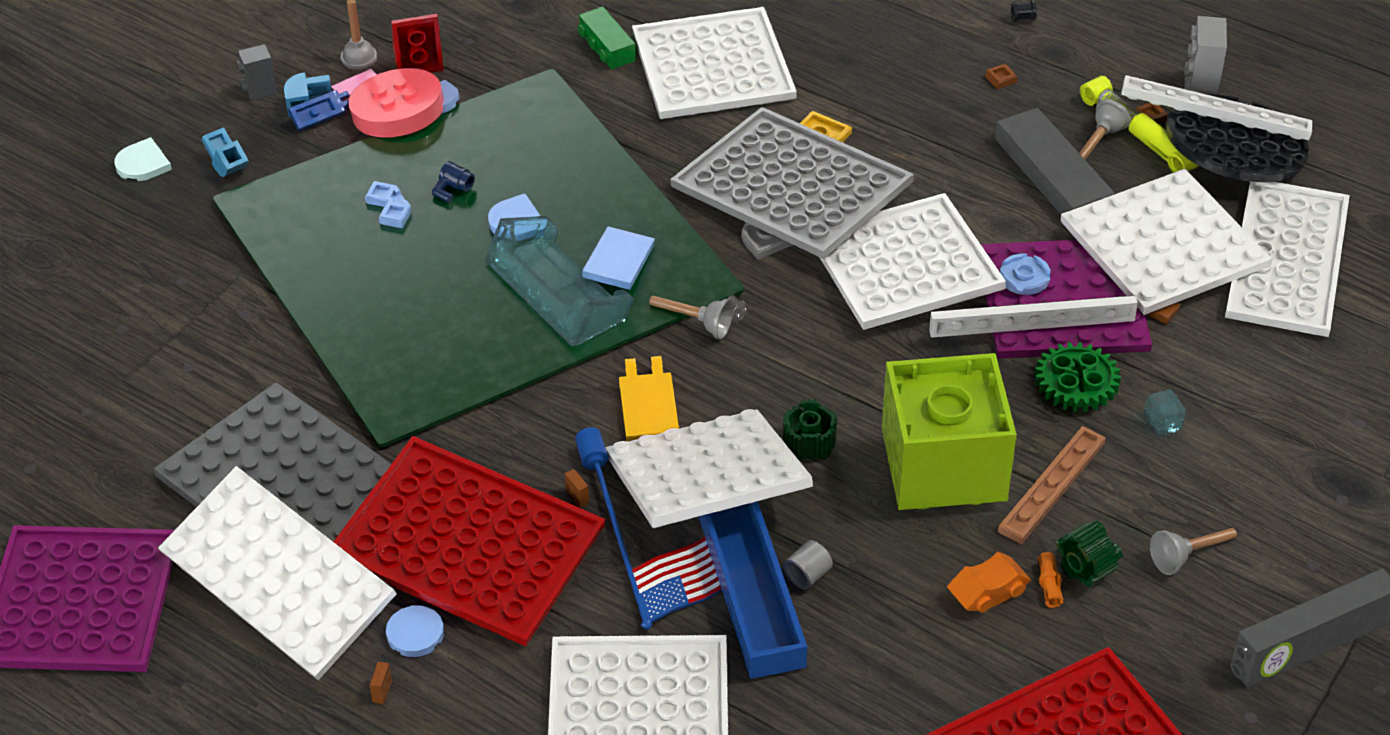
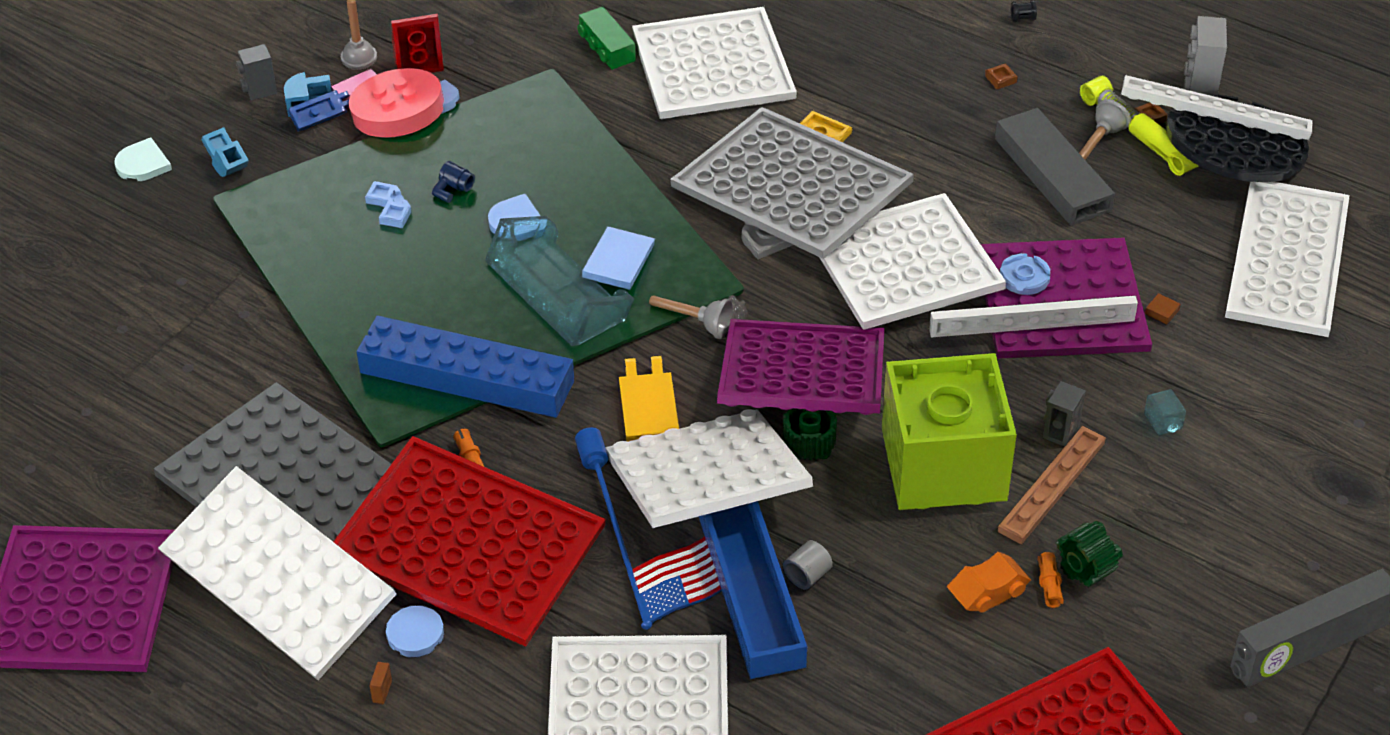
(466, 366): none -> blue piece
(467, 448): none -> orange pin
(577, 488): dark orange tile -> none
(802, 366): none -> magenta plate
(1061, 382): green gear -> none
(1063, 413): none -> dark grey brick
(1165, 241): white plate -> none
(1172, 551): light grey piece -> none

